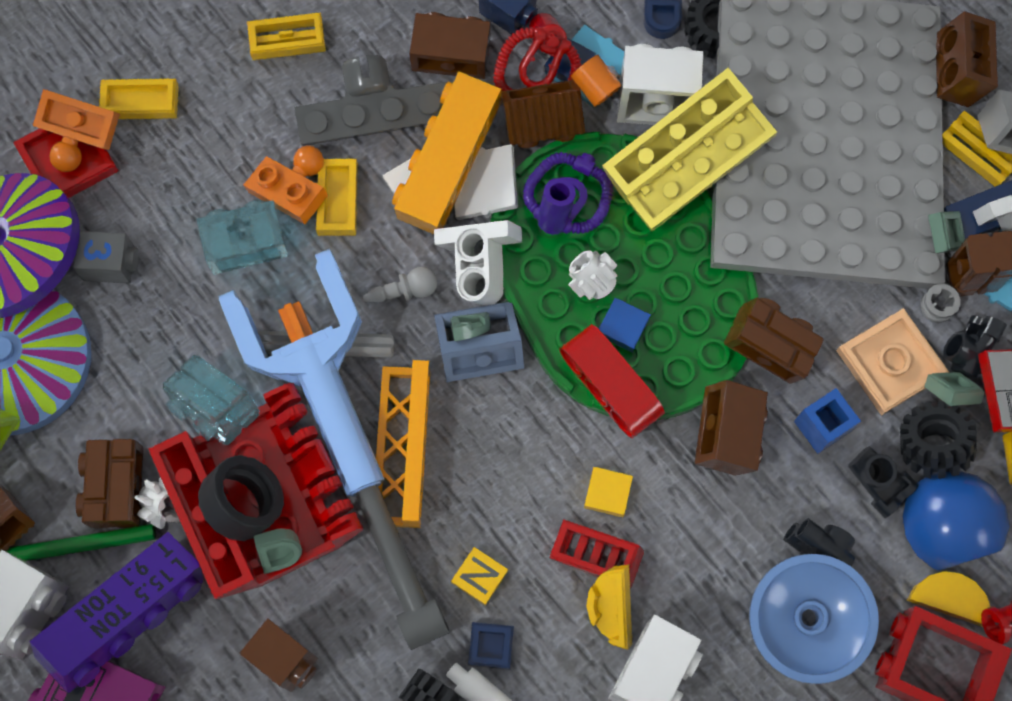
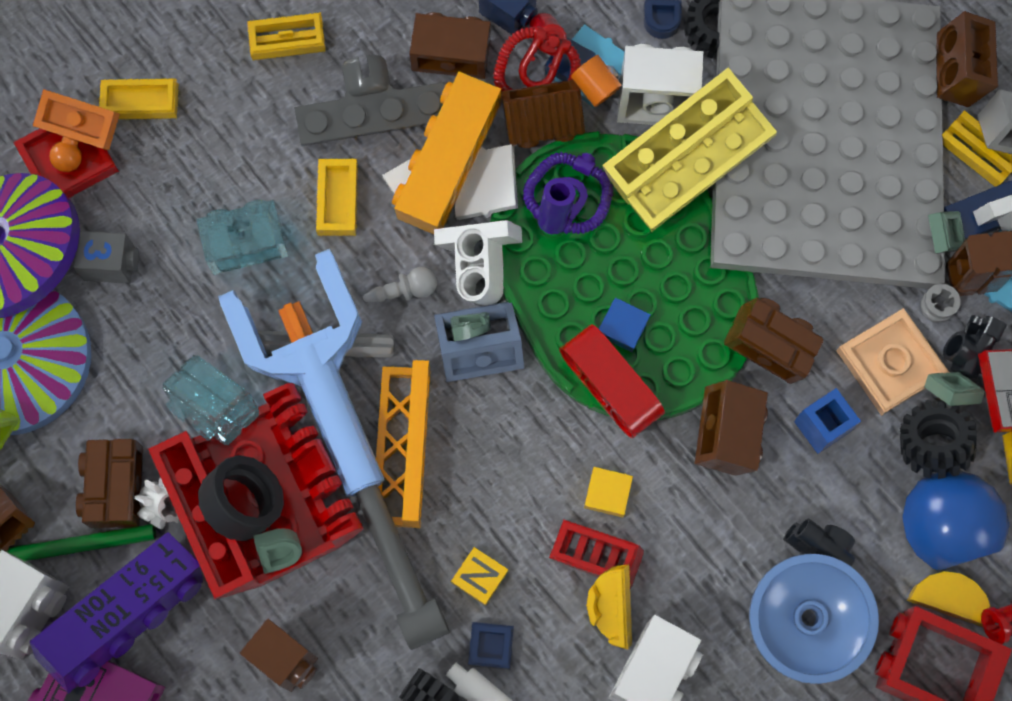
(290, 188): orange plate -> none
(592, 275): white gear -> none
(888, 485): black plate -> none

